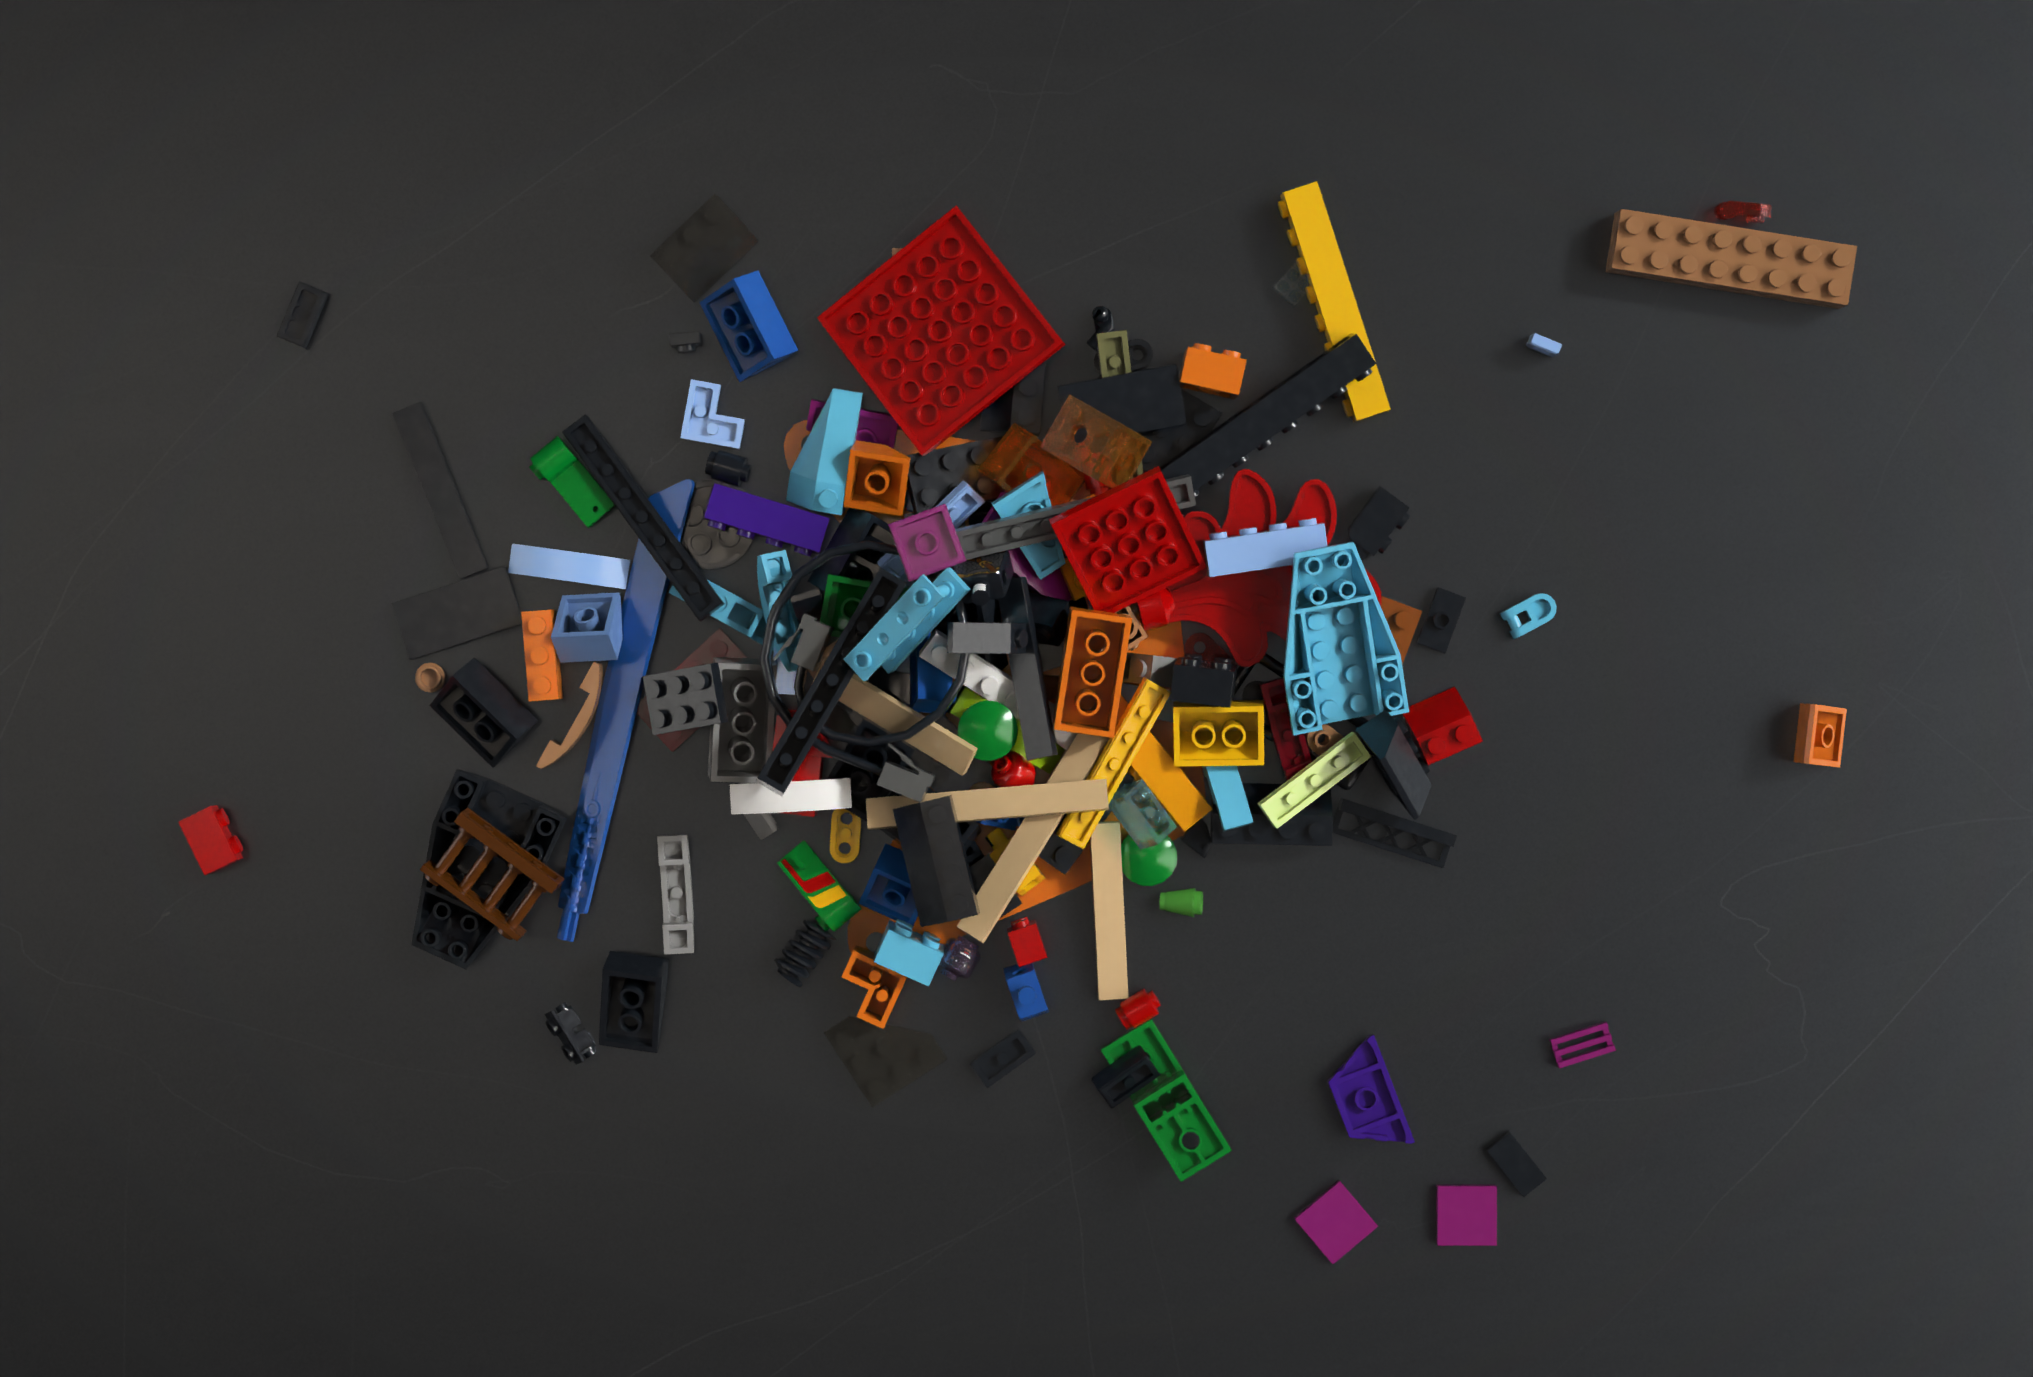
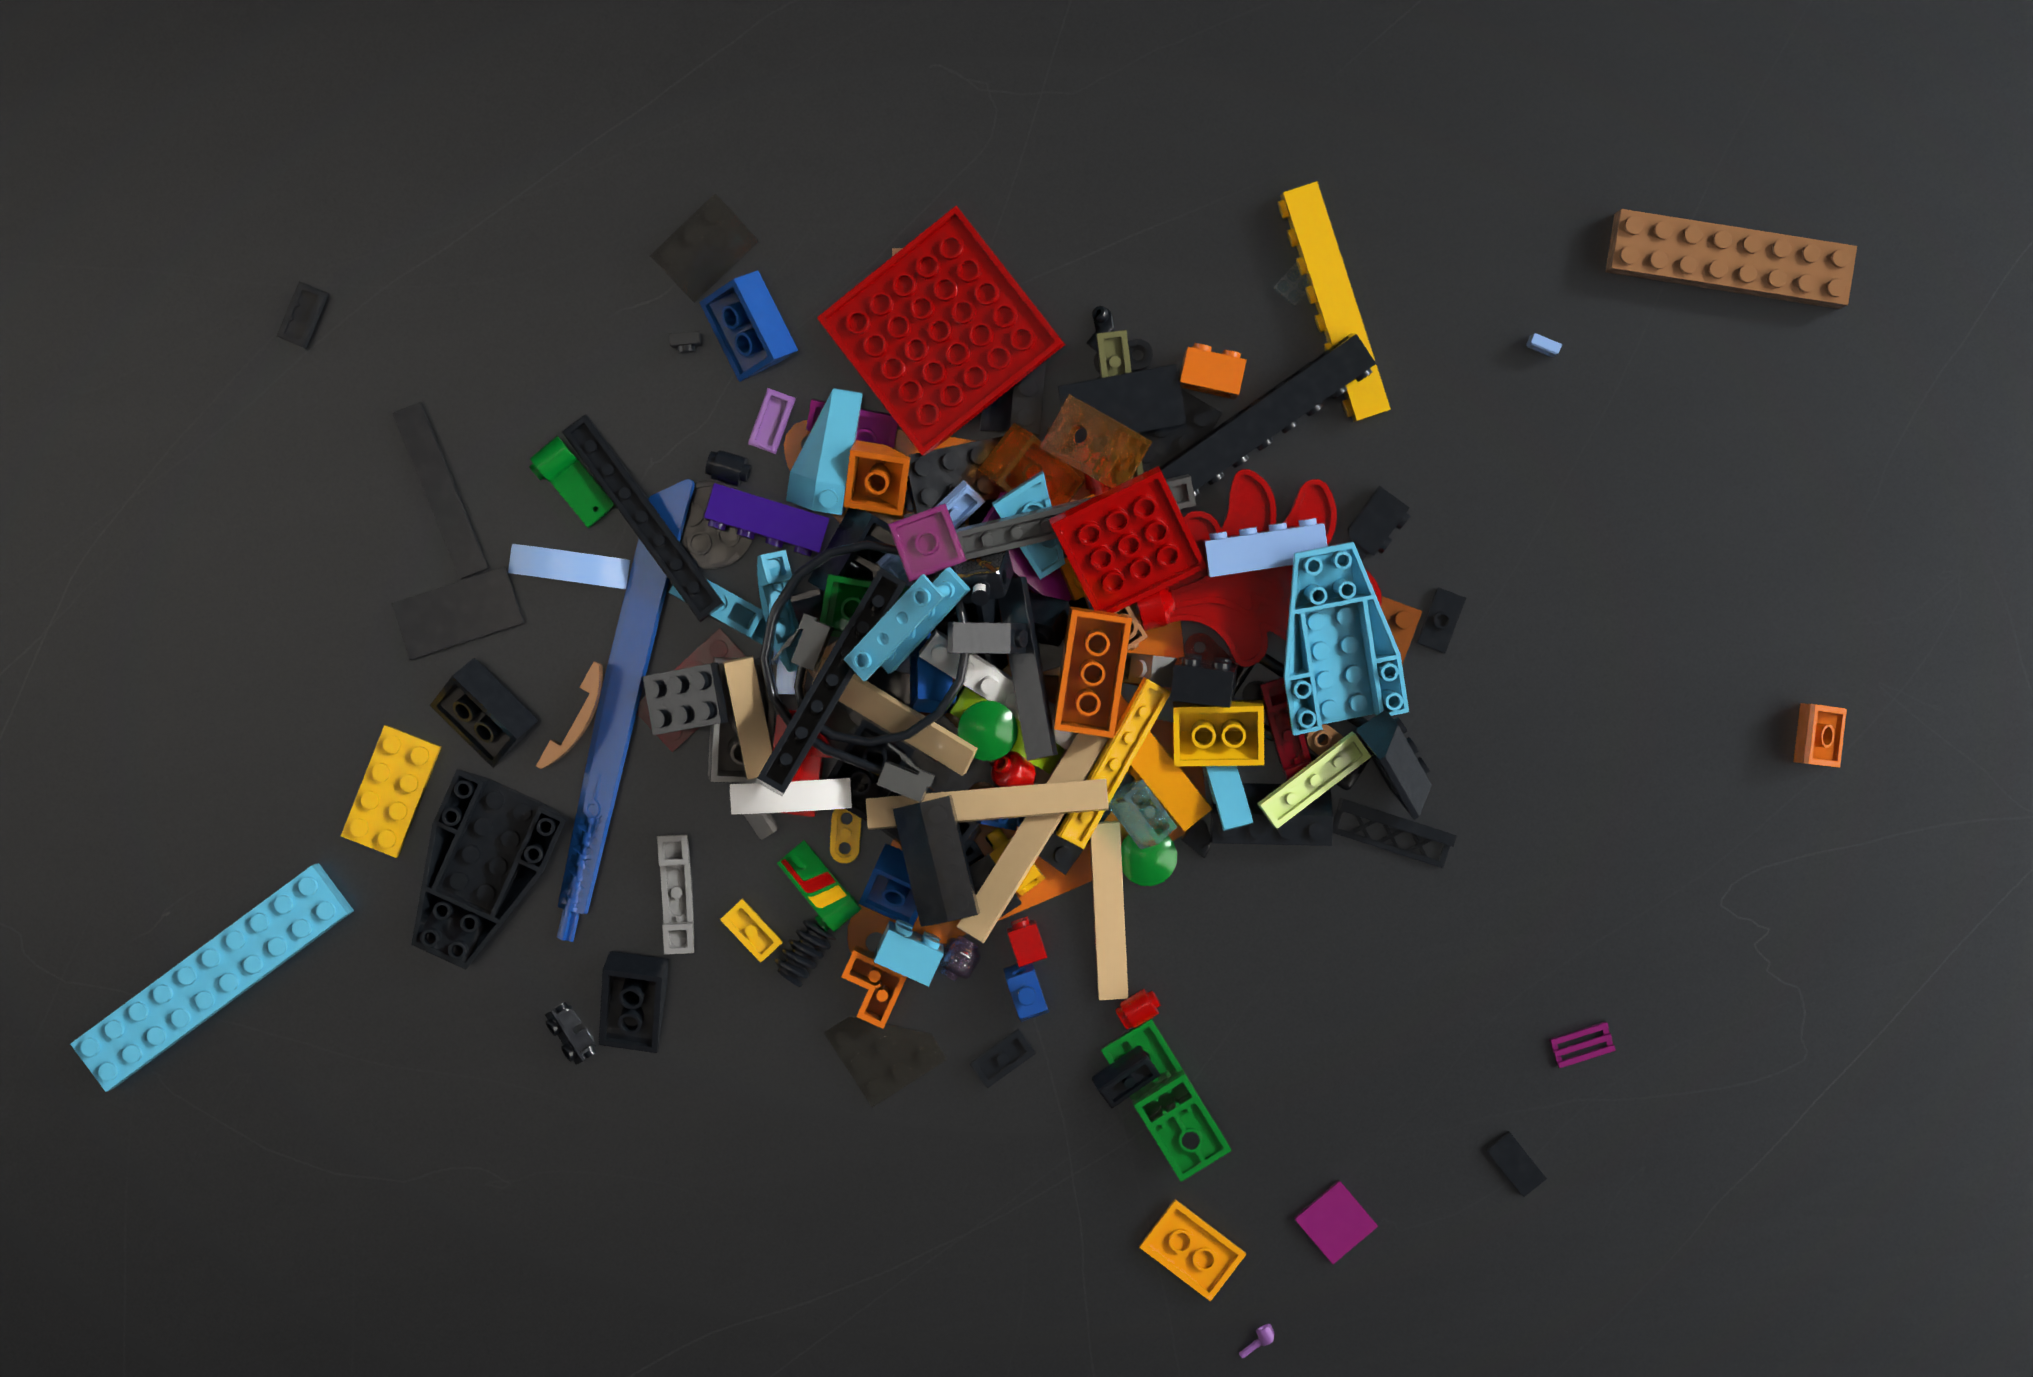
(211, 839): red brick -> none
(212, 977): none -> medium azure brick
(391, 791): none -> yellow plate
(430, 677): medium nougat plate -> none
(496, 845): reddish brown fence -> none
(541, 659): orange brick -> none
(588, 627): medium blue slope -> none
(703, 423): light blue plate -> none
(748, 714): none -> tan tile
(751, 930): none -> yellow plate
(771, 421): none -> medium lavender tile
(1183, 902): bright green cone -> none
(1192, 1249): none -> light orange plate
(1265, 1337): none -> medium lavender hand
(1368, 1097): dark purple wing -> none
(1441, 726): red slope -> none
(1466, 1215): magenta tile -> none
(1539, 609): medium azure plate -> none
(1752, 211): clear red plate -> none

